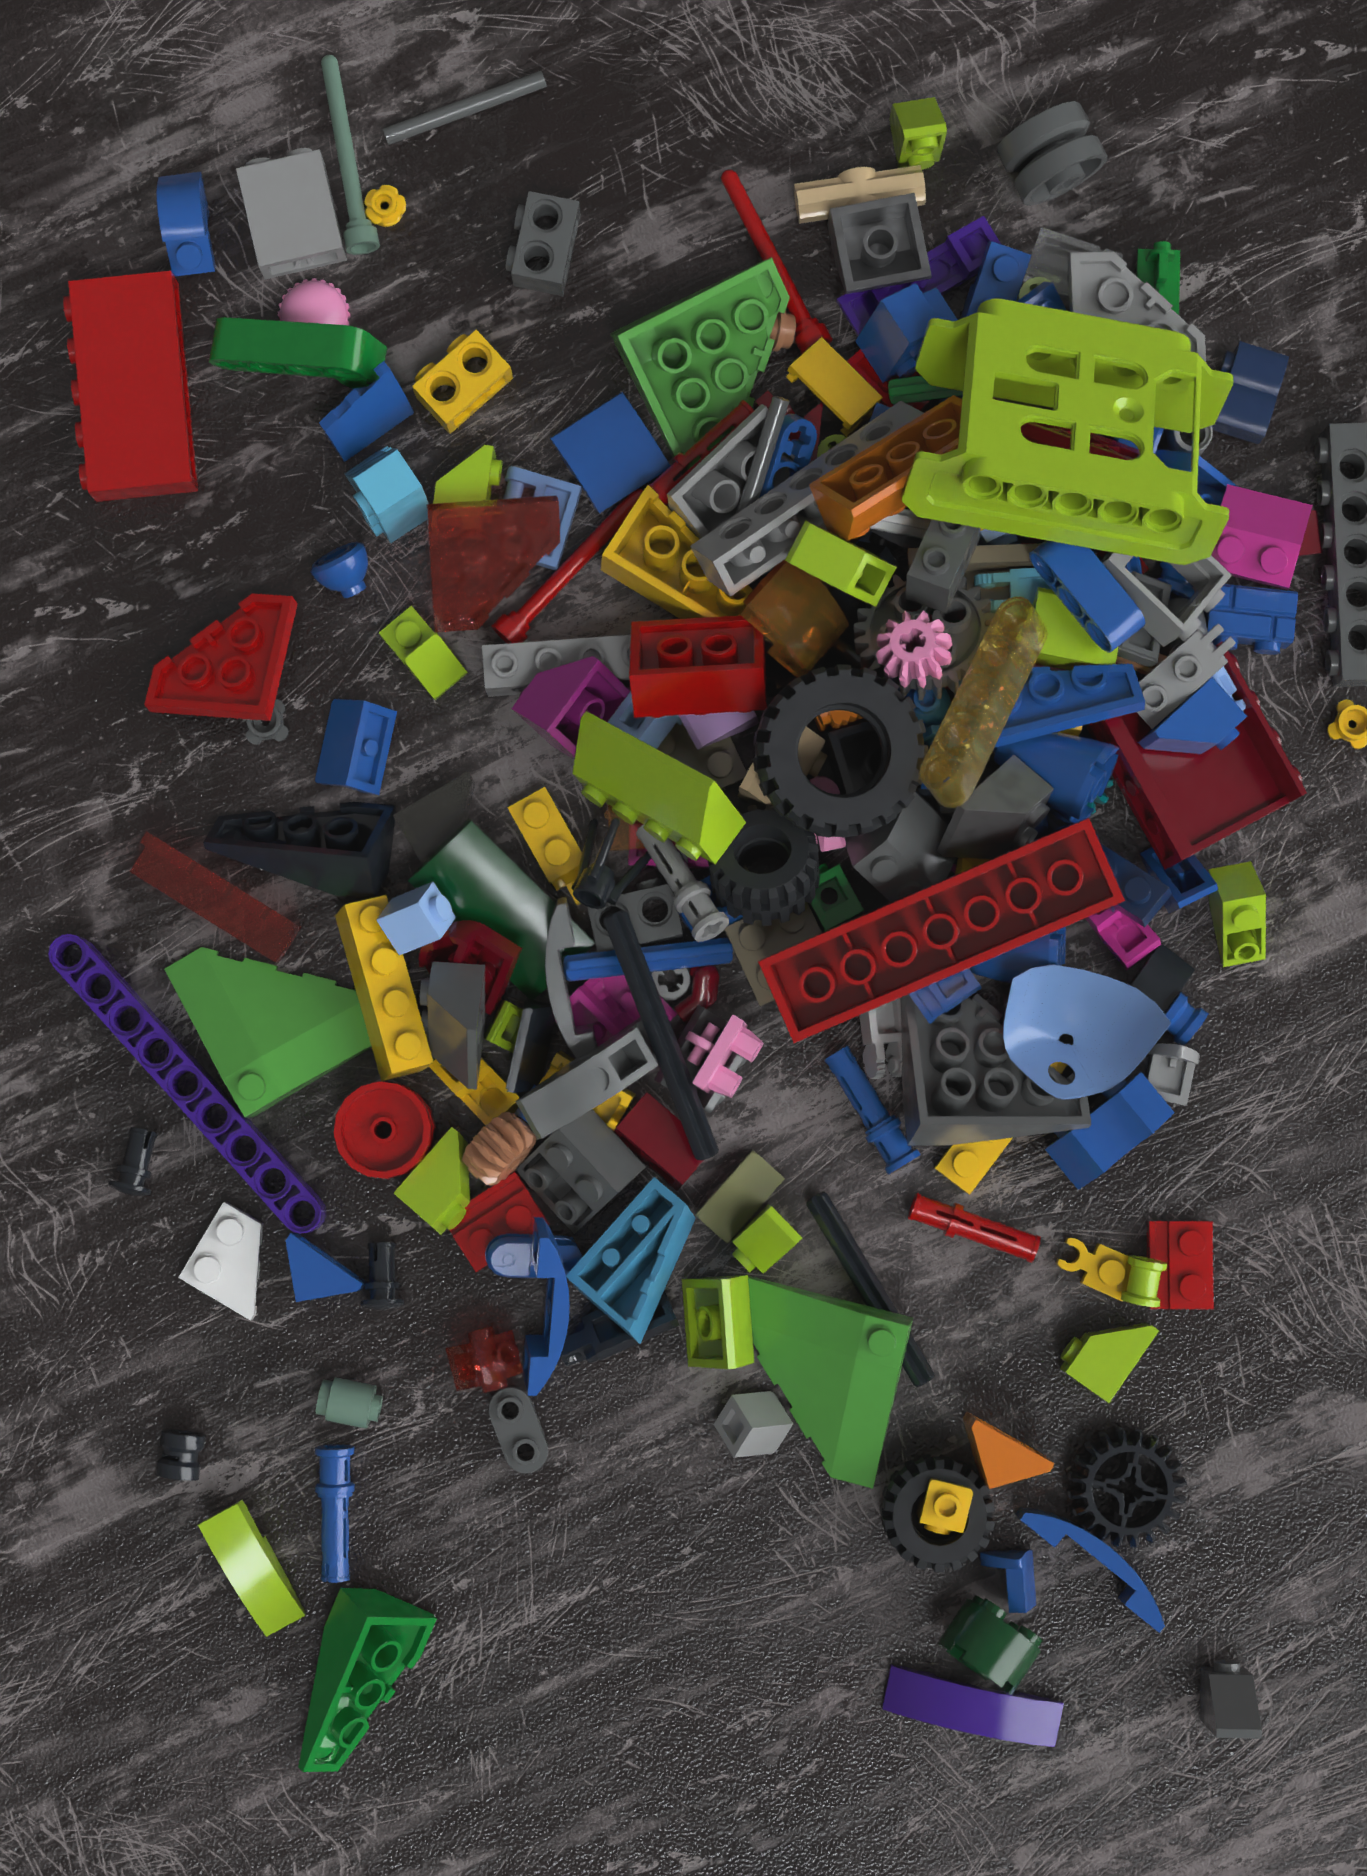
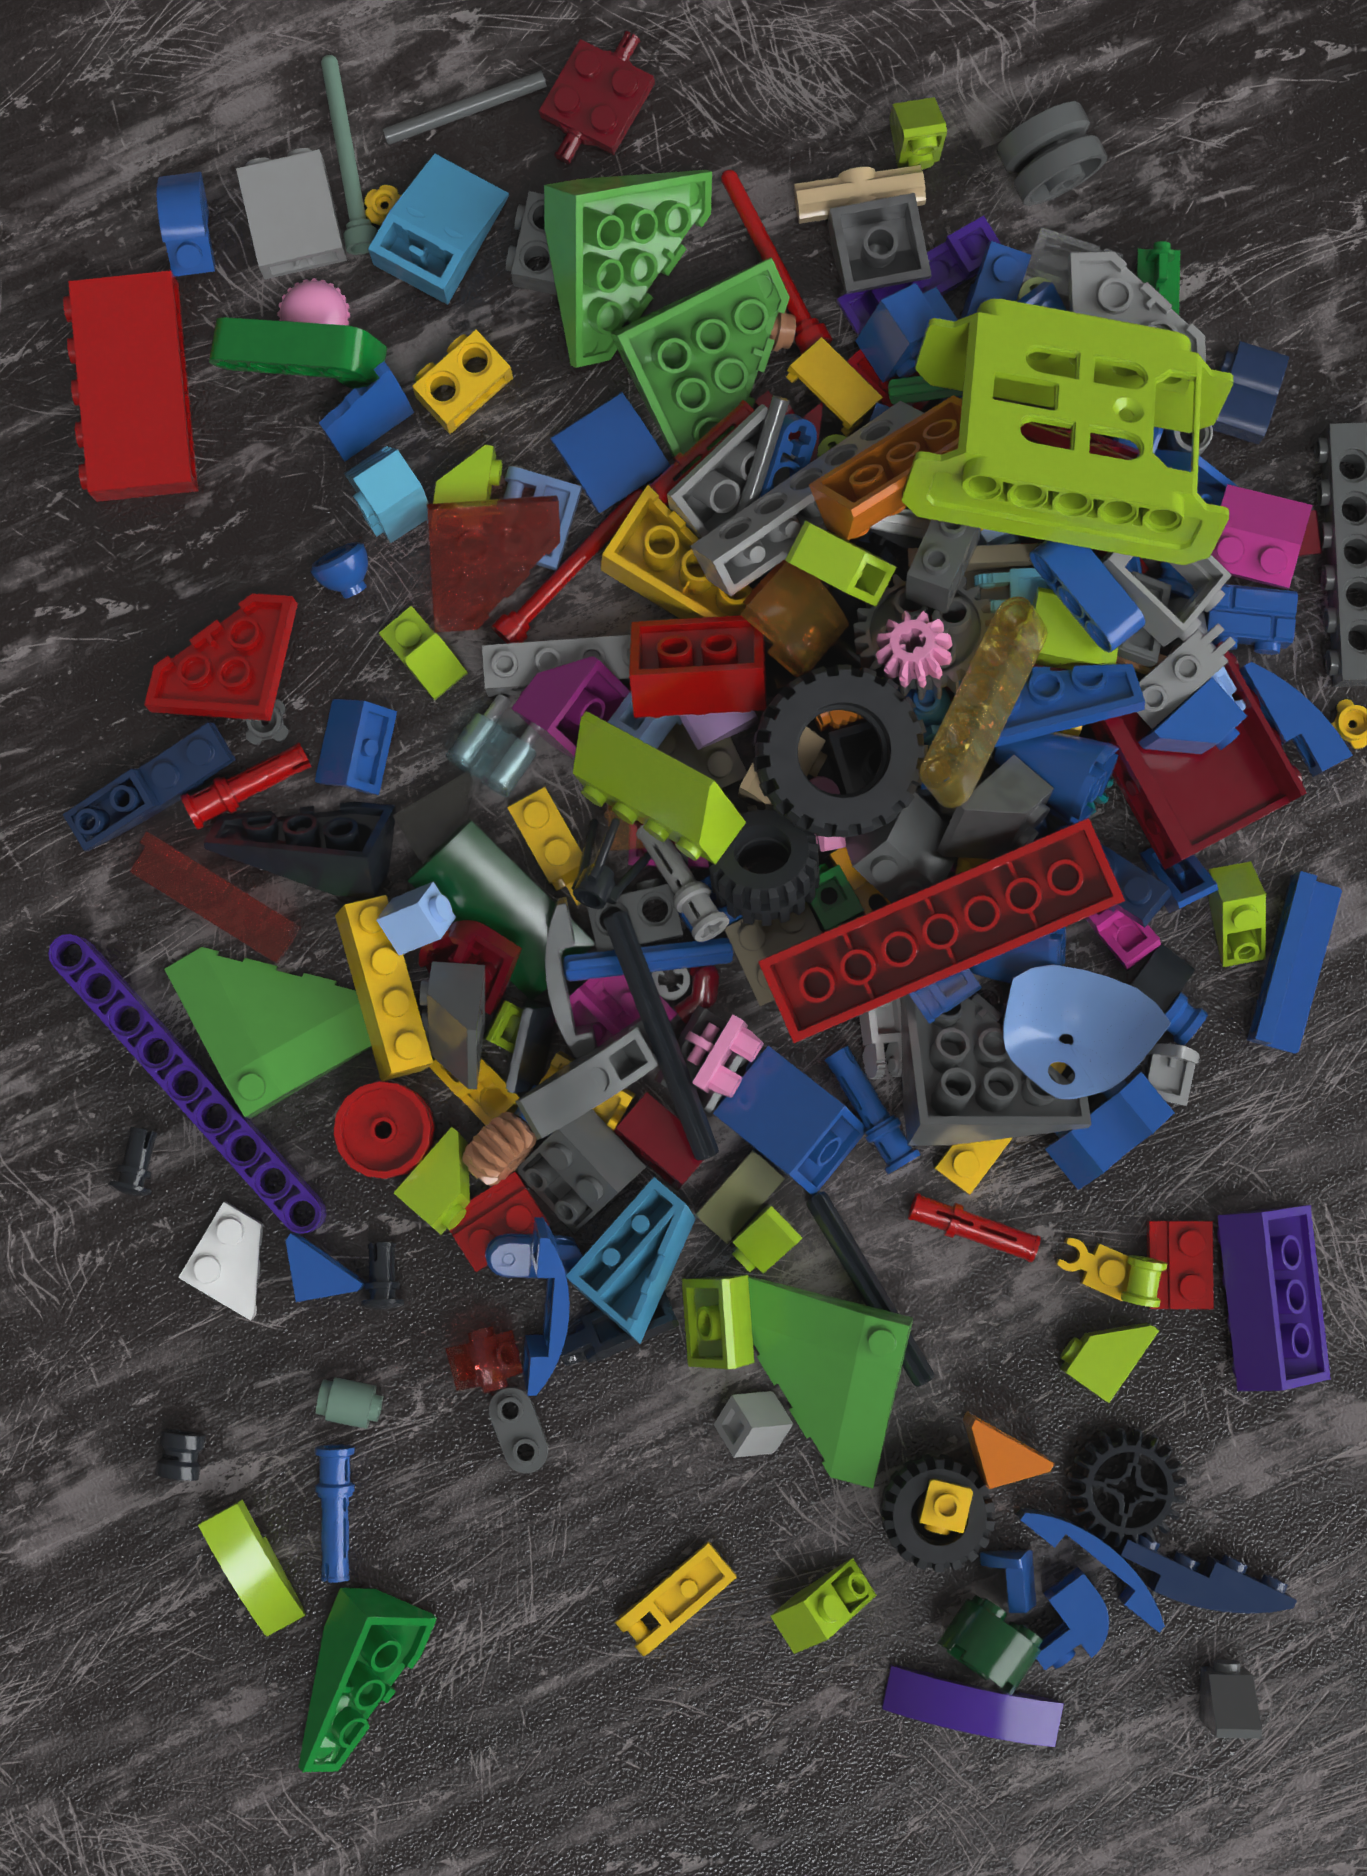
(150, 788): none -> dark blue slope
(228, 793): none -> red pin
(437, 228): none -> dark azure slope
(491, 752): none -> clear light blue piece
(597, 97): none -> dark red plate
(611, 244): none -> bright green slope
(677, 1598): none -> yellow plate
(791, 1120): none -> blue slope
(823, 1607): none -> lime slope
(859, 884): none -> light orange plate
(1083, 1617): none -> blue brick
(1216, 1587): none -> dark blue slope
(1273, 1298): none -> dark purple slope
(1294, 963): none -> blue panel
(1296, 719): none -> blue slope

